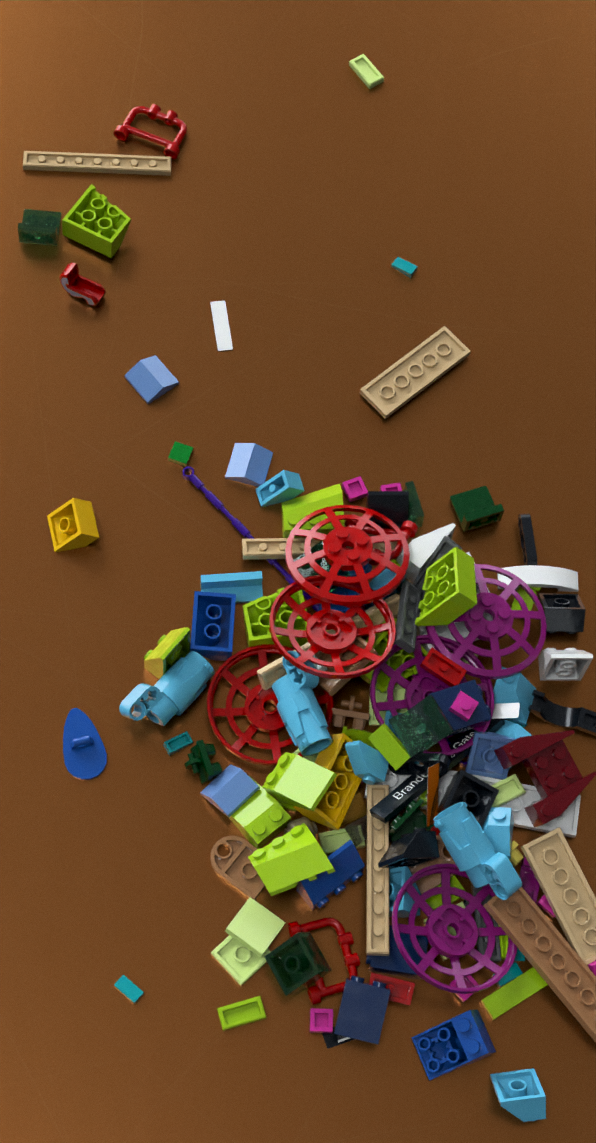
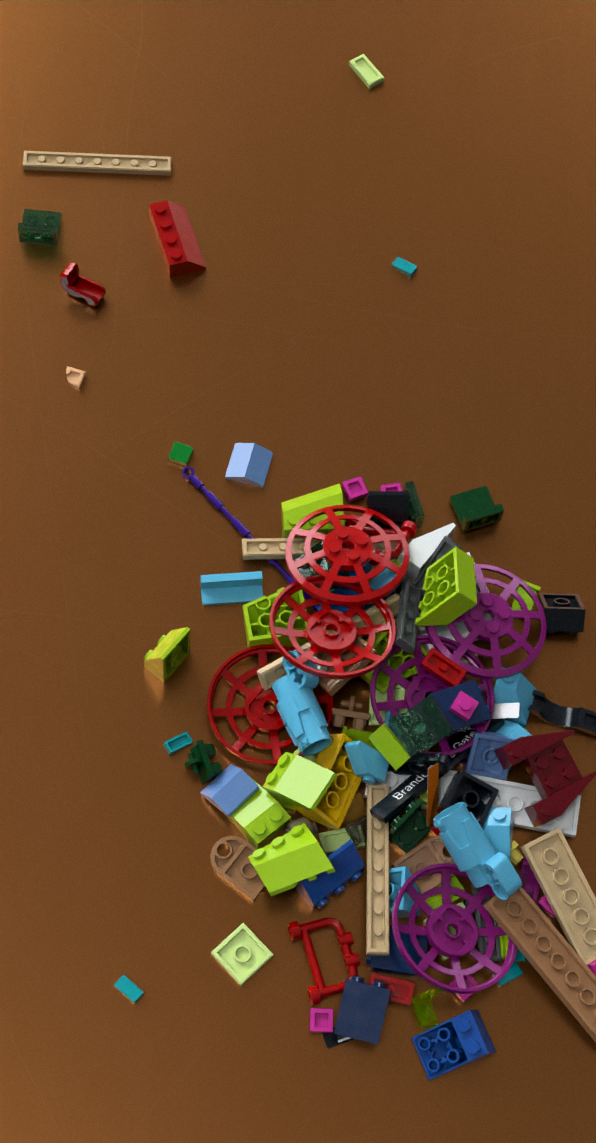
(73, 525): yellow slope -> none
(75, 377): none -> light nougat tile
(82, 747): blue shield -> none
(96, 223): lime wedge -> none
(151, 378): medium blue slope -> none
(154, 112): red bar -> none
(171, 693): medium azure piece -> none
(176, 238): none -> red slope
(213, 625): blue slope -> none
(221, 325): white sticker -> none
(241, 1013): lime tile -> none
(255, 927): yellowish green tile -> none
(280, 488): medium azure slope -> none
(297, 963): clear green brick -> none
(411, 850): black slope -> none
(415, 372): tan plate -> none
(424, 1008): none -> clear neon green bracket
(509, 789): yellowish green tile -> none
(513, 993): lime tile -> none
(520, 1094): medium azure slope -> none
(527, 539): black beam -> none
(543, 576): white slope -> none
(563, 664): white slope -> none

